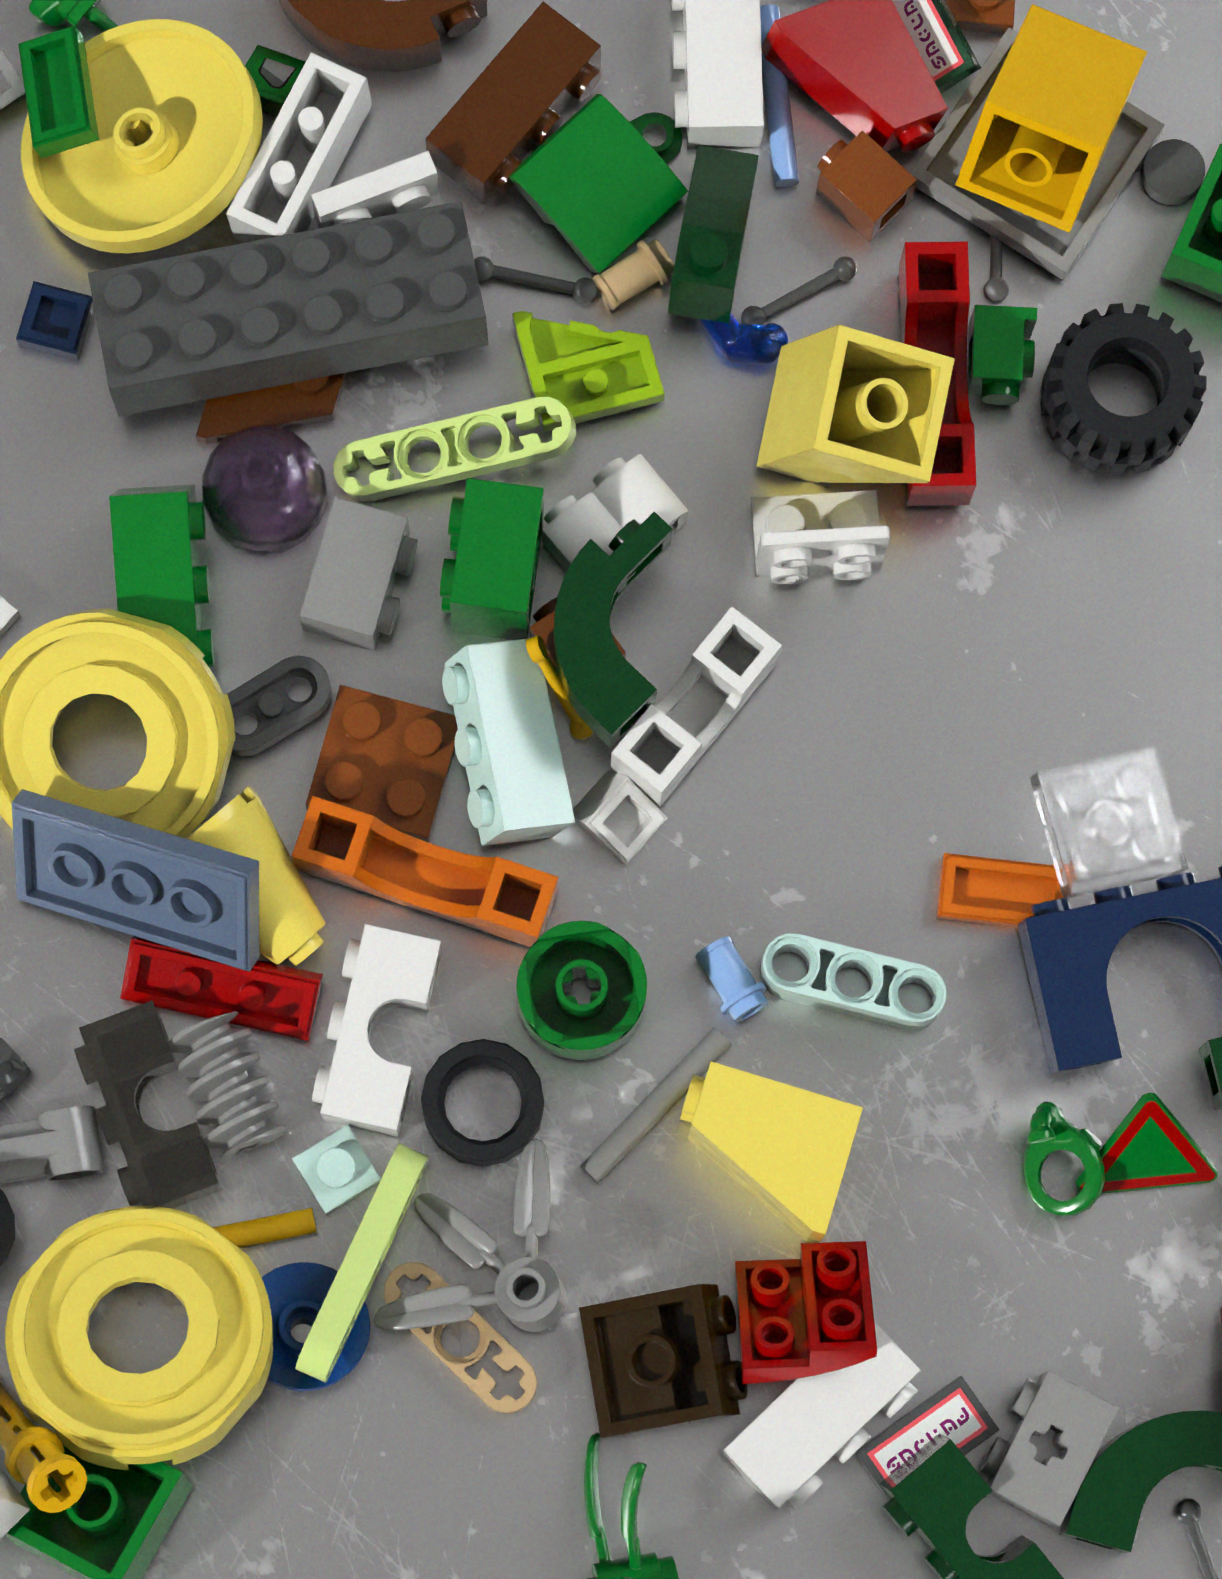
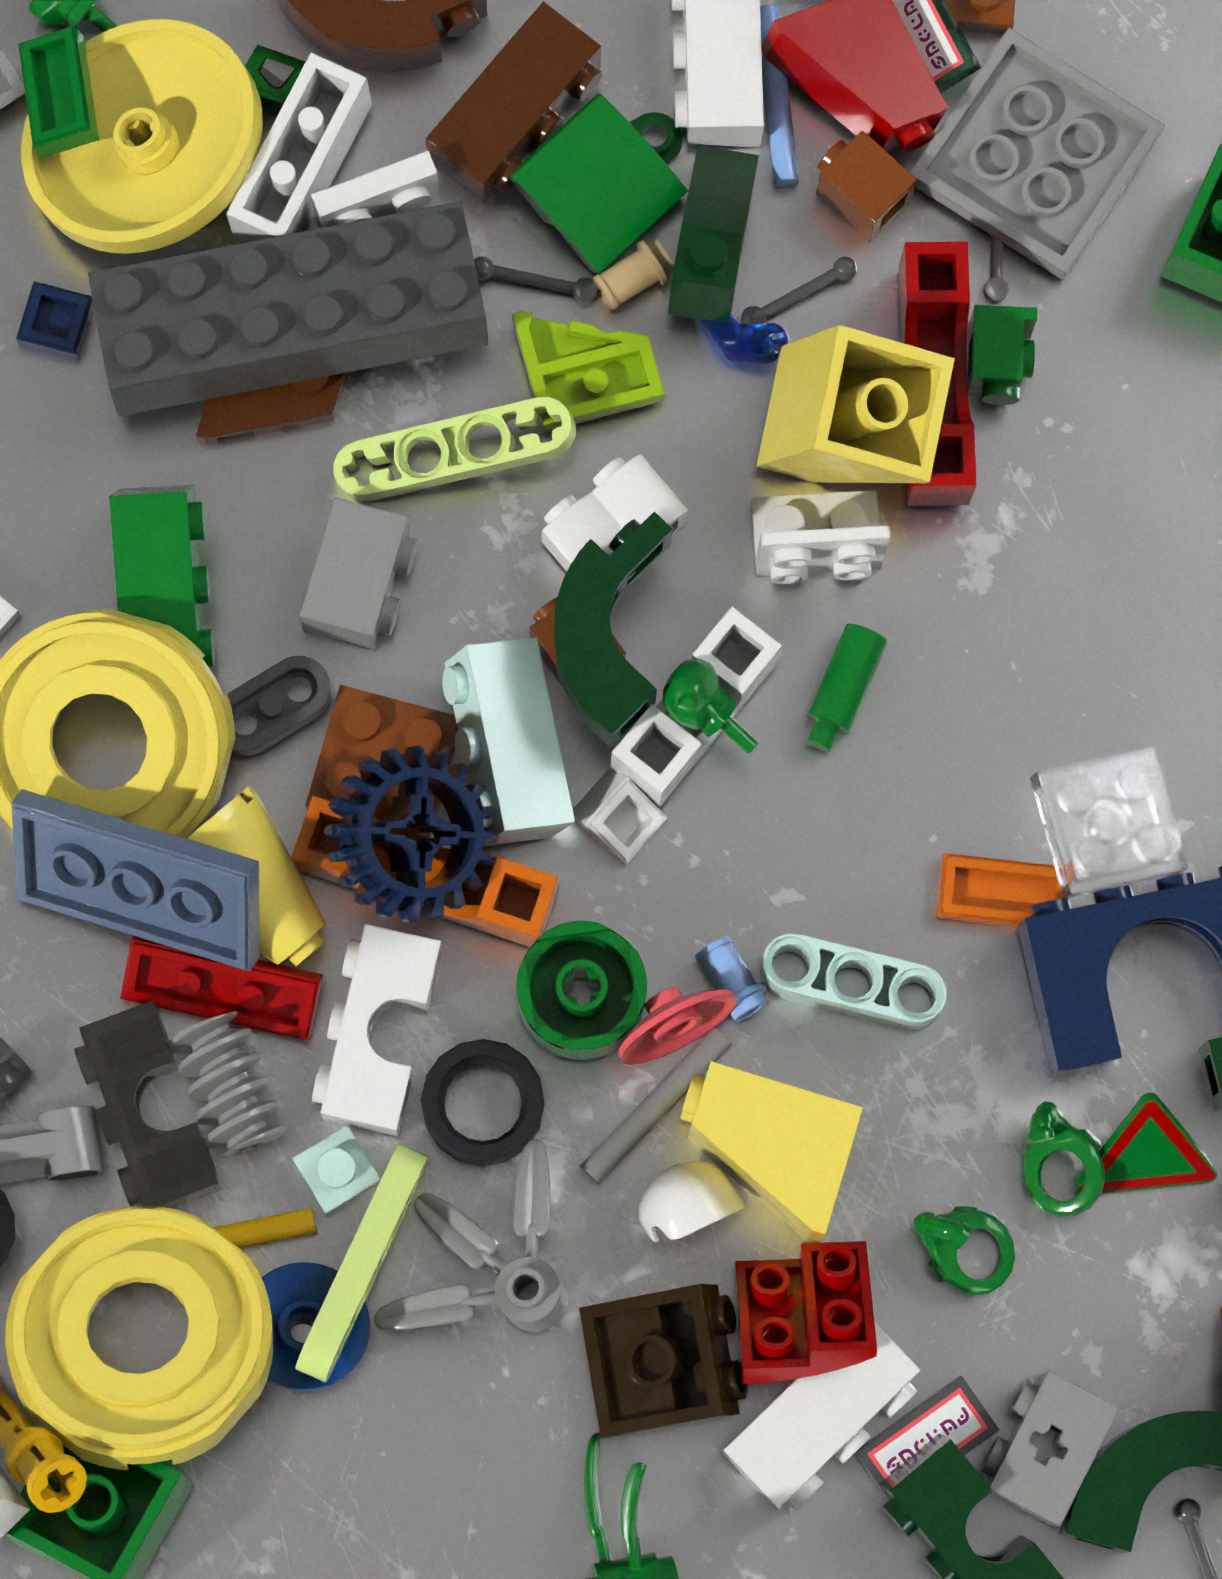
(264, 489): clear purple cylinder -> none
(407, 858): none -> dark blue gear
(484, 1383): tan beam -> none
(496, 560): green brick -> none
(538, 654): yellow hinge -> none
(675, 1022): none -> coral dish
(687, 1200): none -> white hair
(701, 703): none -> green piece
(844, 684): none -> green cylinder
(948, 1232): none -> green piece
(1050, 118): yellow slope -> none
(1131, 341): black tyre -> none
(1172, 172): dark grey tile -> none

